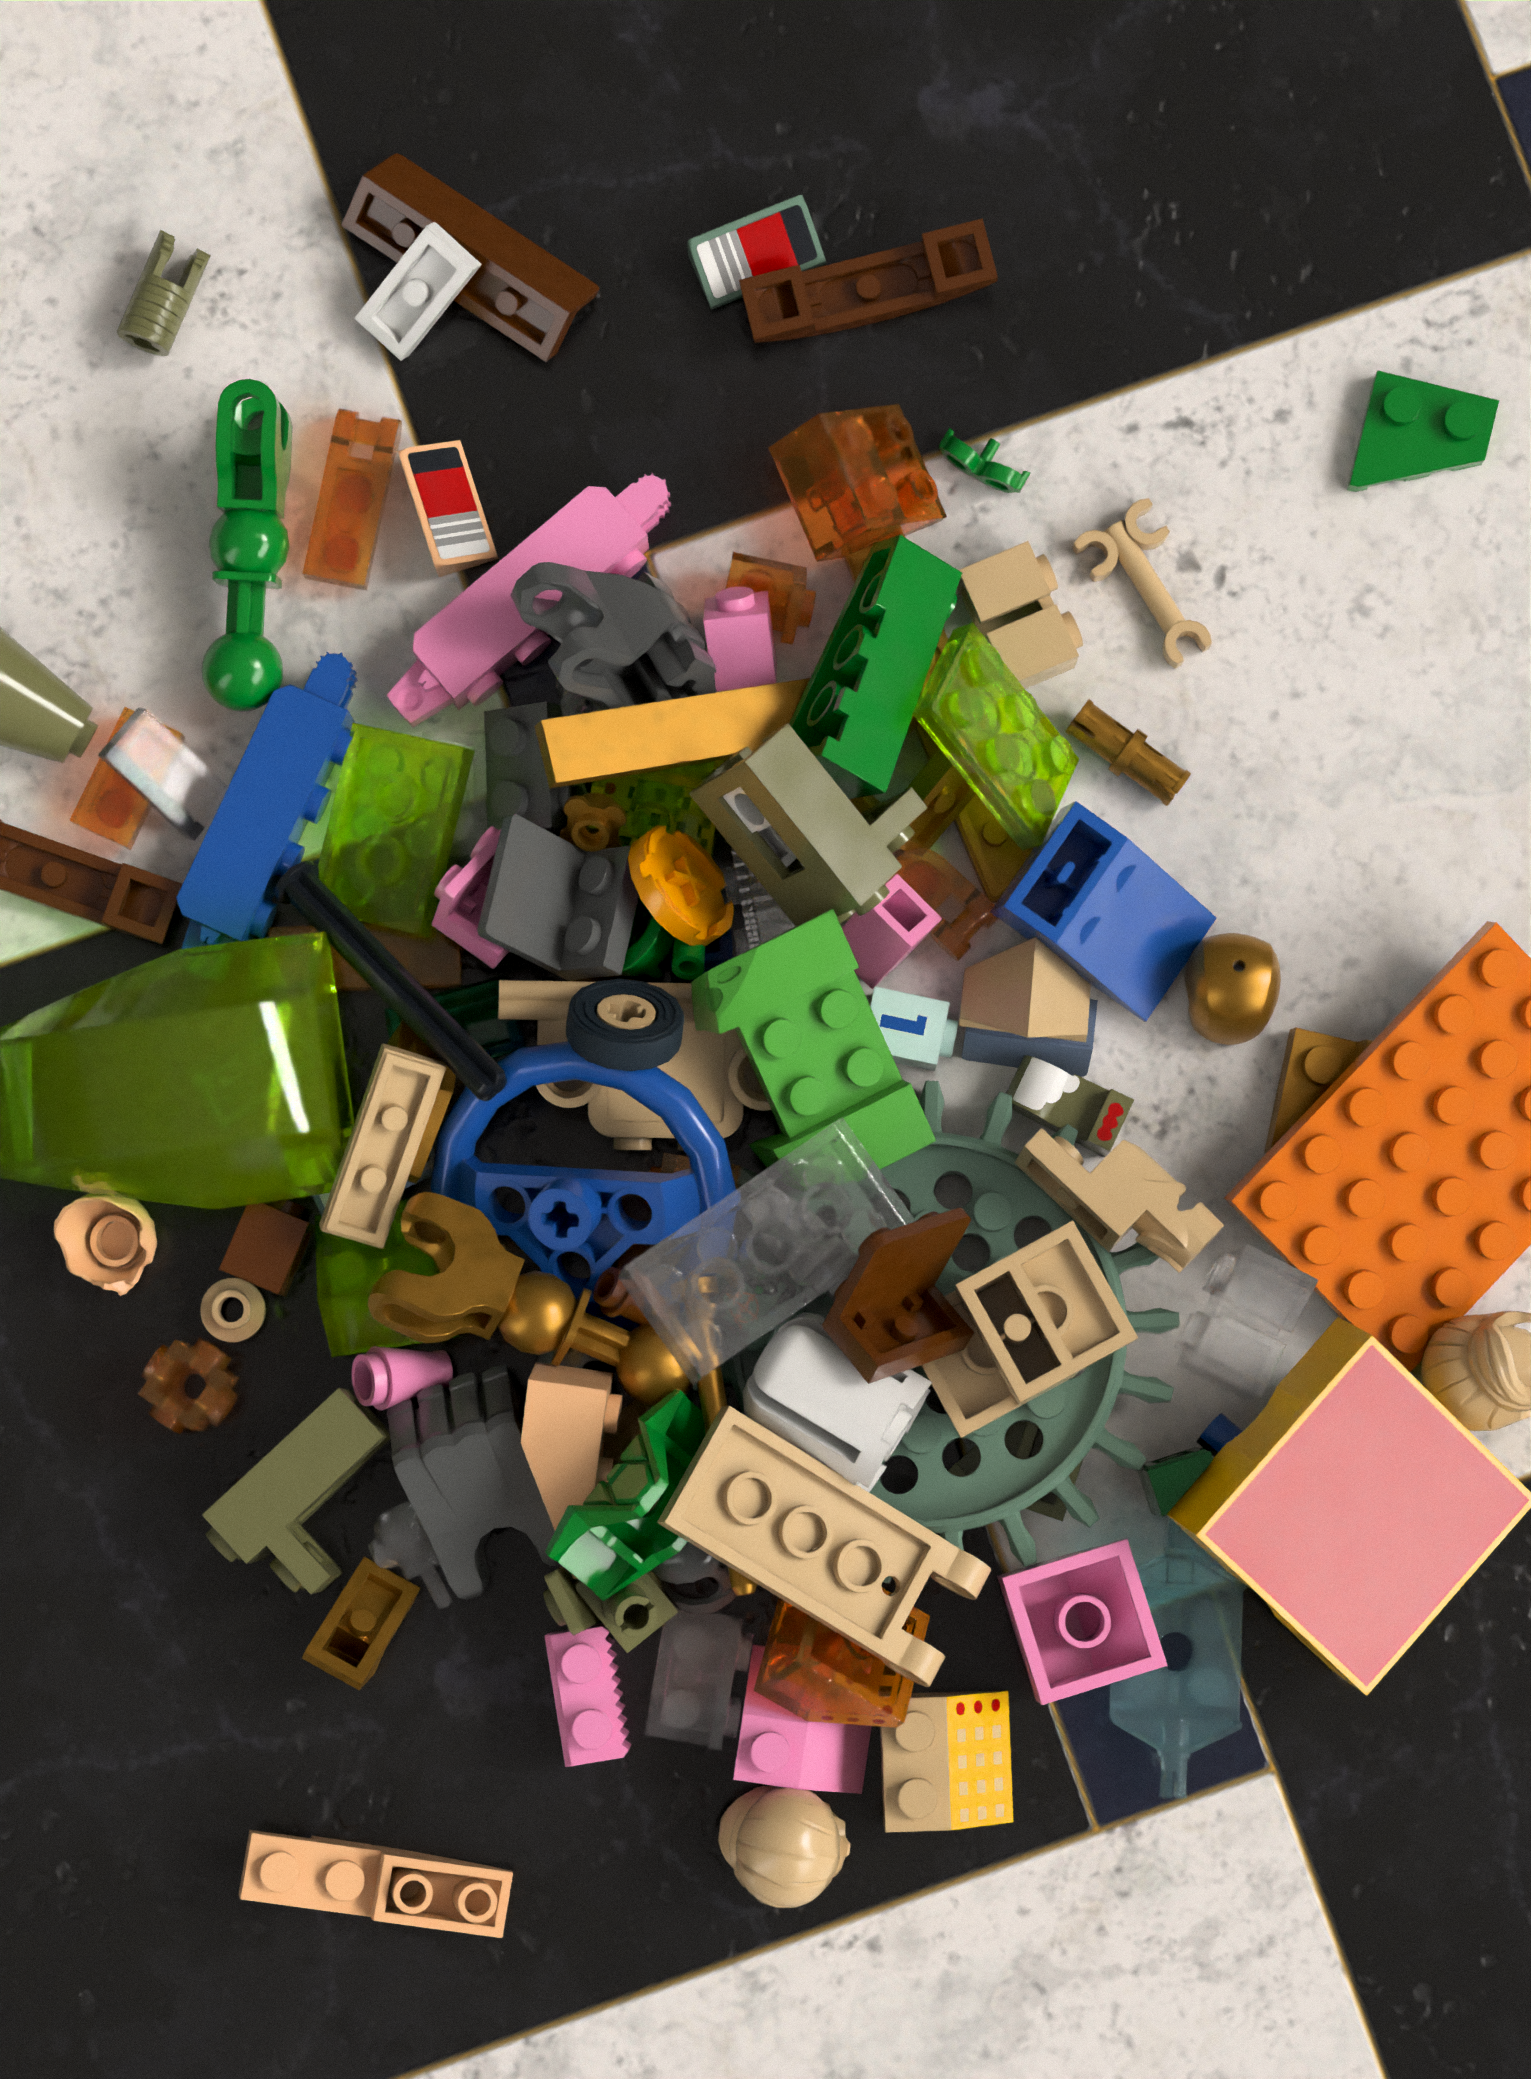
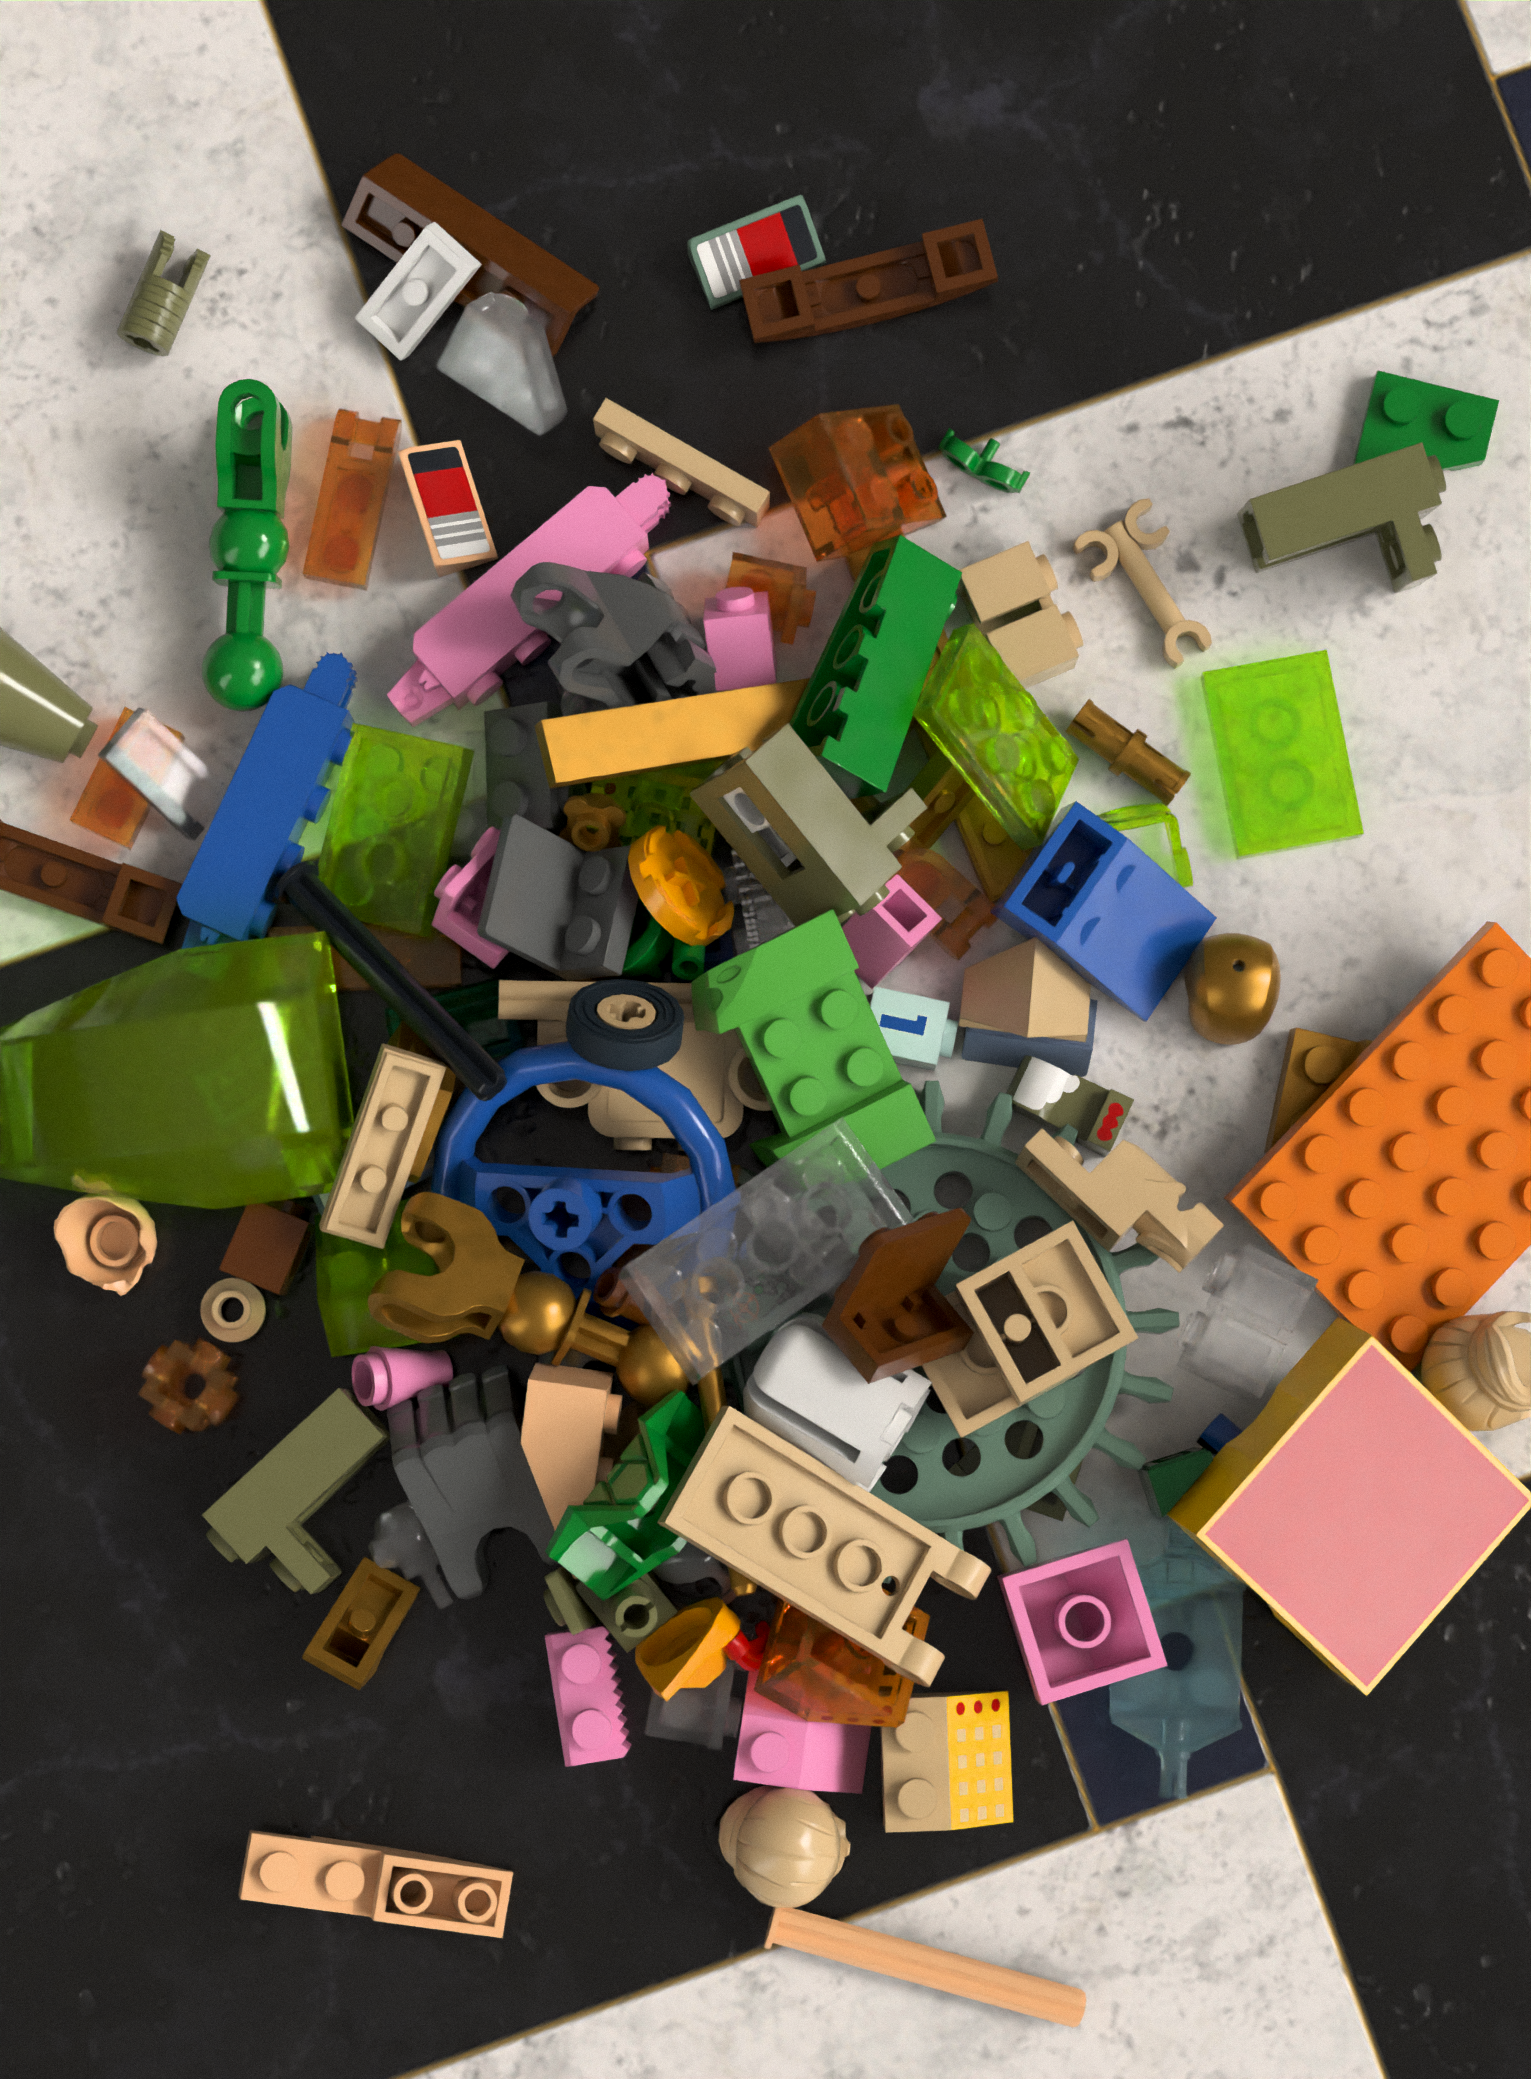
(506, 361): none -> clear slope
(682, 466): none -> tan plate
(695, 1648): none -> light orange piece
(926, 1966): none -> light nougat axle
(1149, 814): none -> clear neon green piece
(1281, 754): none -> clear neon green plate
(1361, 500): none -> olive brick

